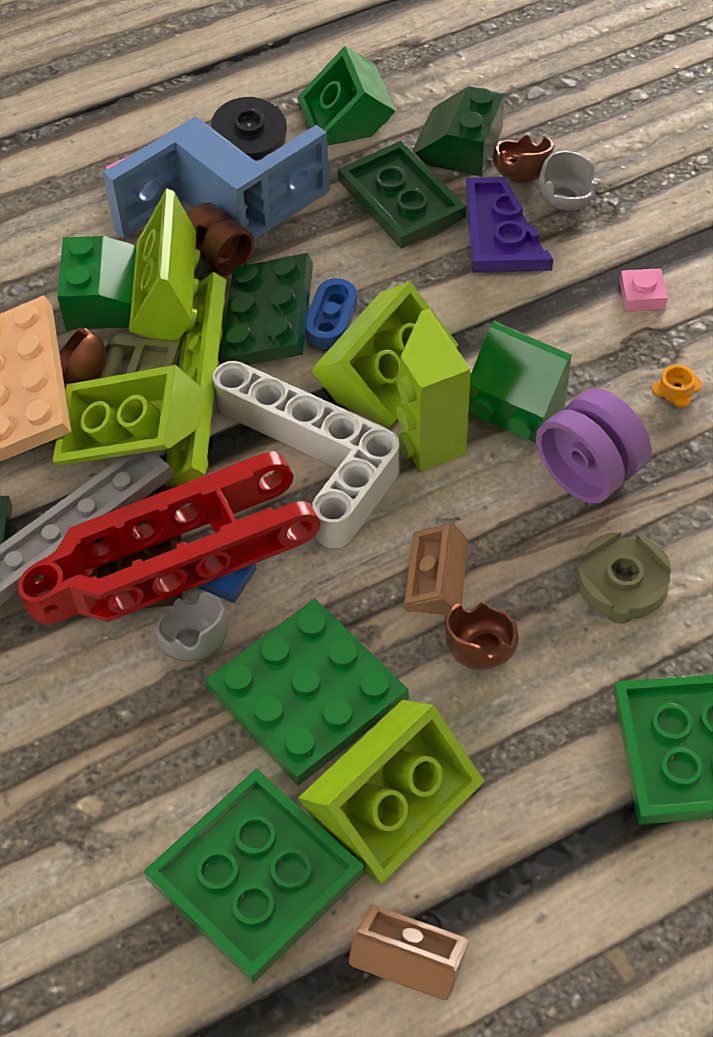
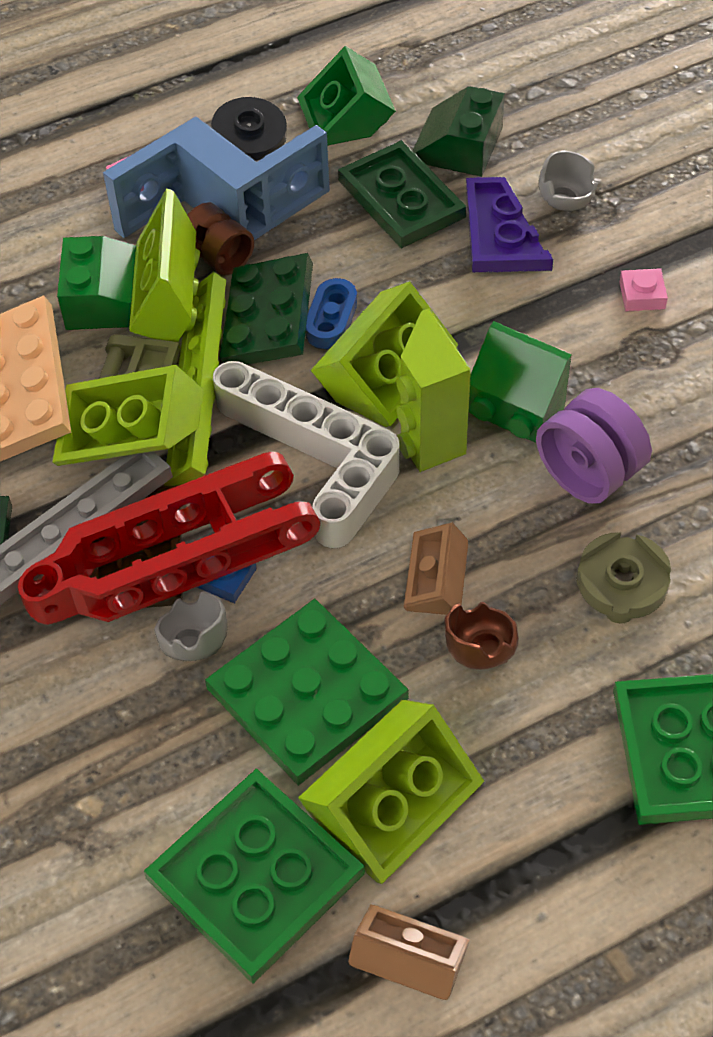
(82, 357): copper hair -> none
(521, 159): copper hair -> none
(677, 385): light orange plate -> none

